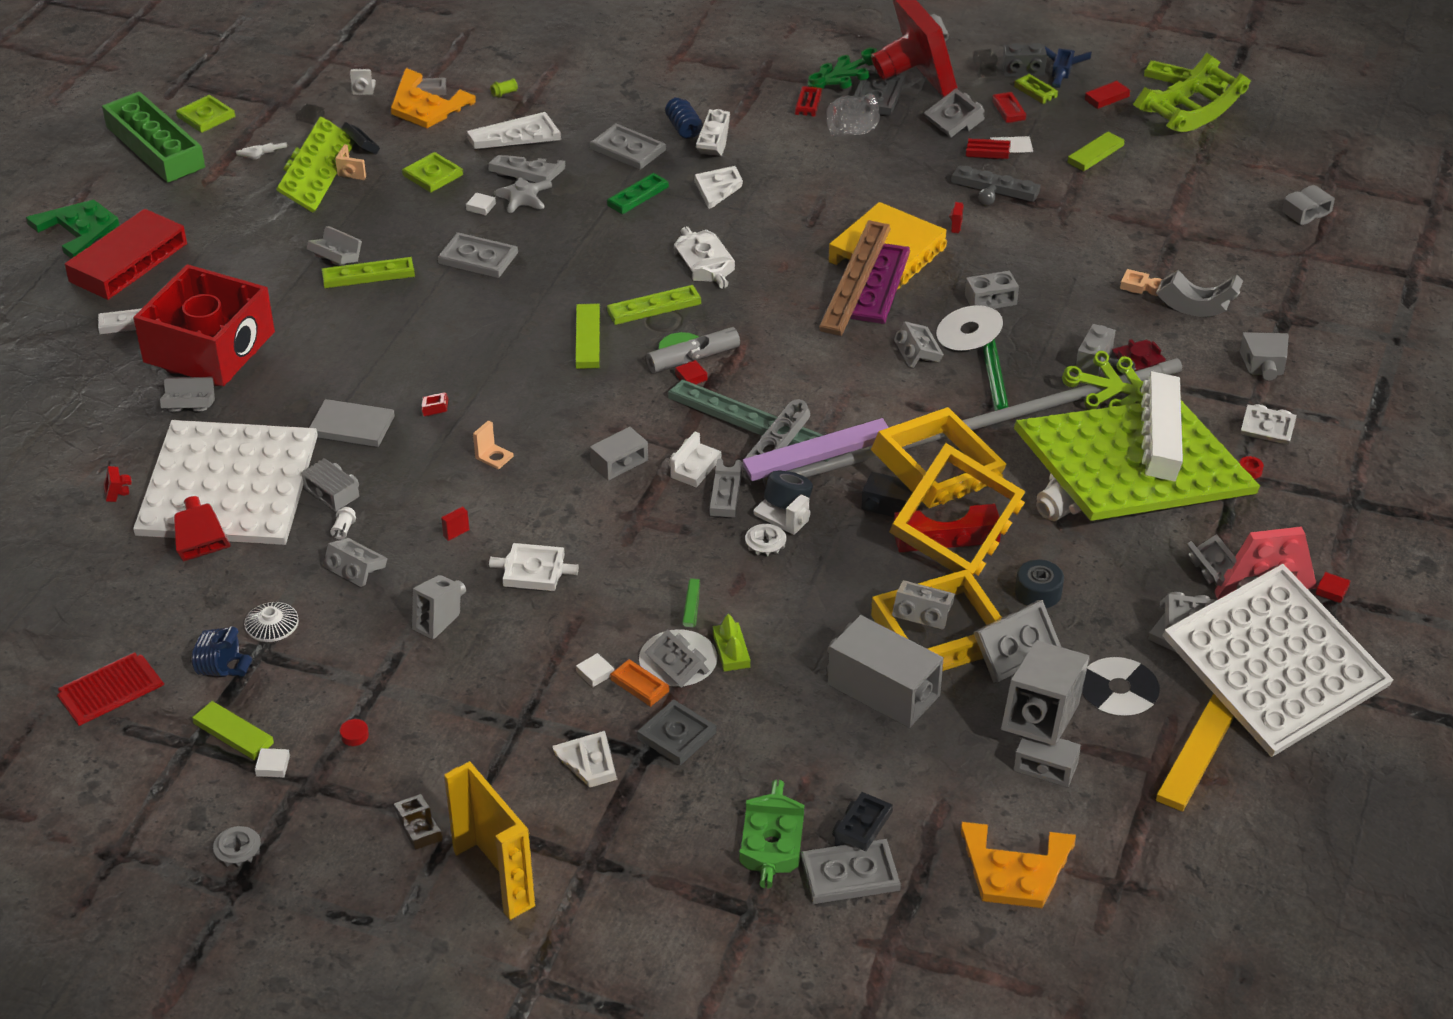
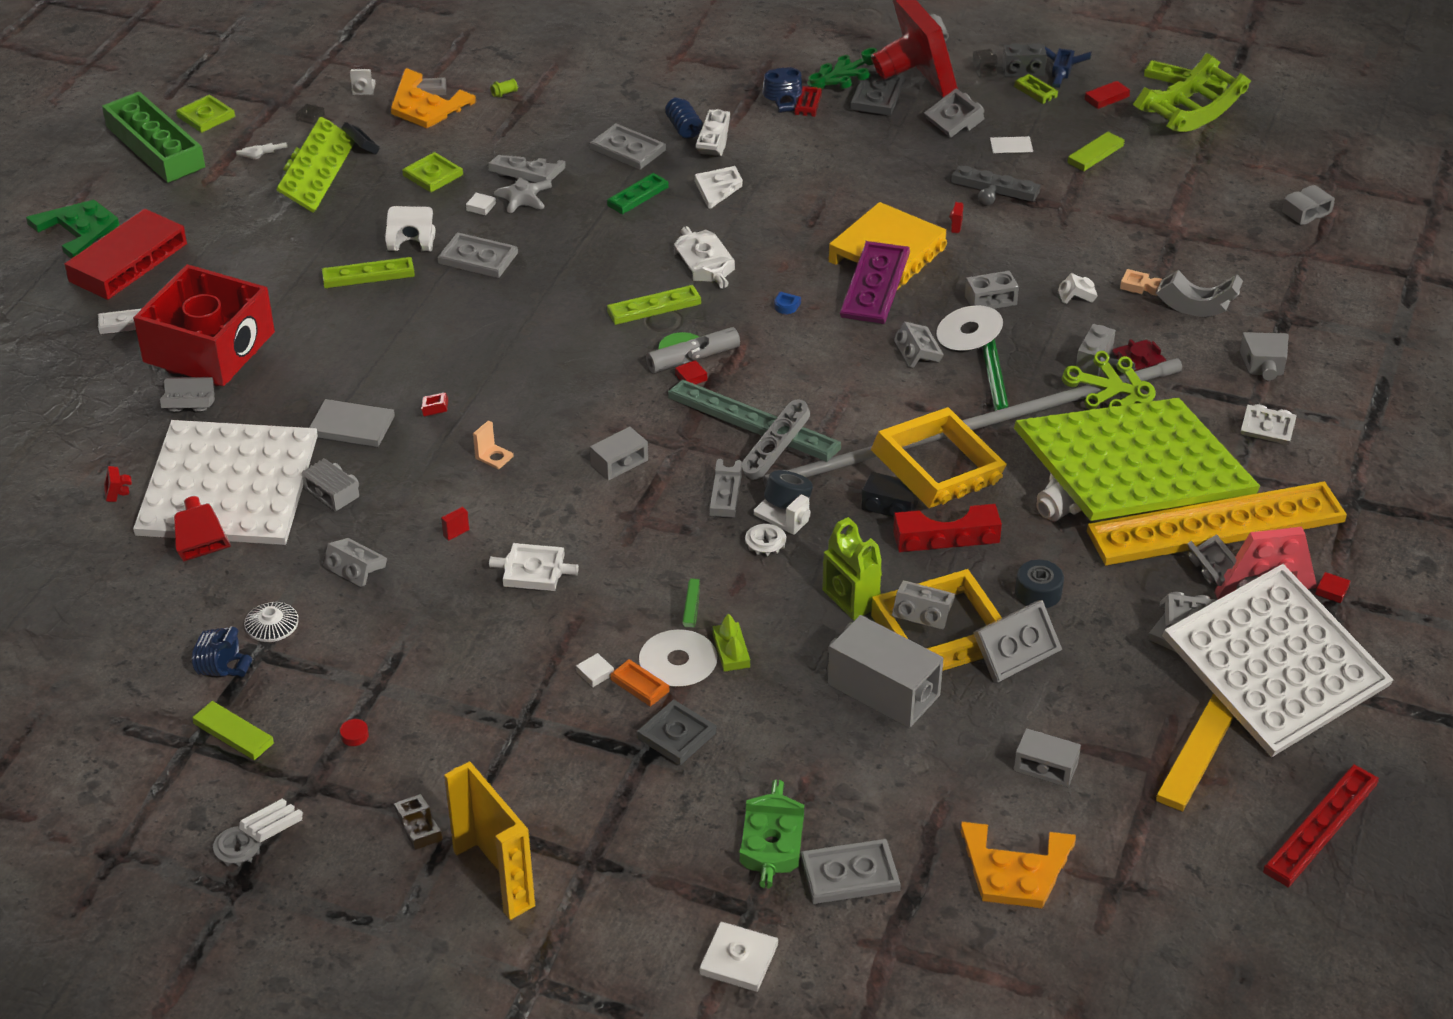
(109, 688): red window -> none
(268, 818): none -> white tile
(272, 762): white tile -> none
(336, 246): light grey bracket -> none
(345, 518): white pin -> none
(348, 166): light nougat bracket -> none
(409, 224): none -> white piece
(436, 605): light grey torso -> none
(517, 131): white wing -> none
(588, 336): lime tile -> none
(588, 758): white wing -> none
(675, 658): light grey bracket -> none
(693, 461): white bracket -> none
(738, 956): none -> white plate
(781, 83): none -> dark blue piece
(787, 303): none -> blue tile
(813, 450): lavender tile -> none
(851, 570): none -> lime brick
(852, 115): clear piece -> none
(854, 278): medium nougat tile -> none
(862, 821): black bracket -> none
(932, 548): yellow window -> none
(988, 148): red tile -> none
(1008, 107): red tile -> none
(1045, 692): light grey brick -> none
(1077, 286): none -> white bracket
(1139, 698): sticker -> none
(1162, 426): white brick -> none
(1230, 519): none -> yellow plate
(1252, 465): red tile -> none
(1320, 825): none -> red tile

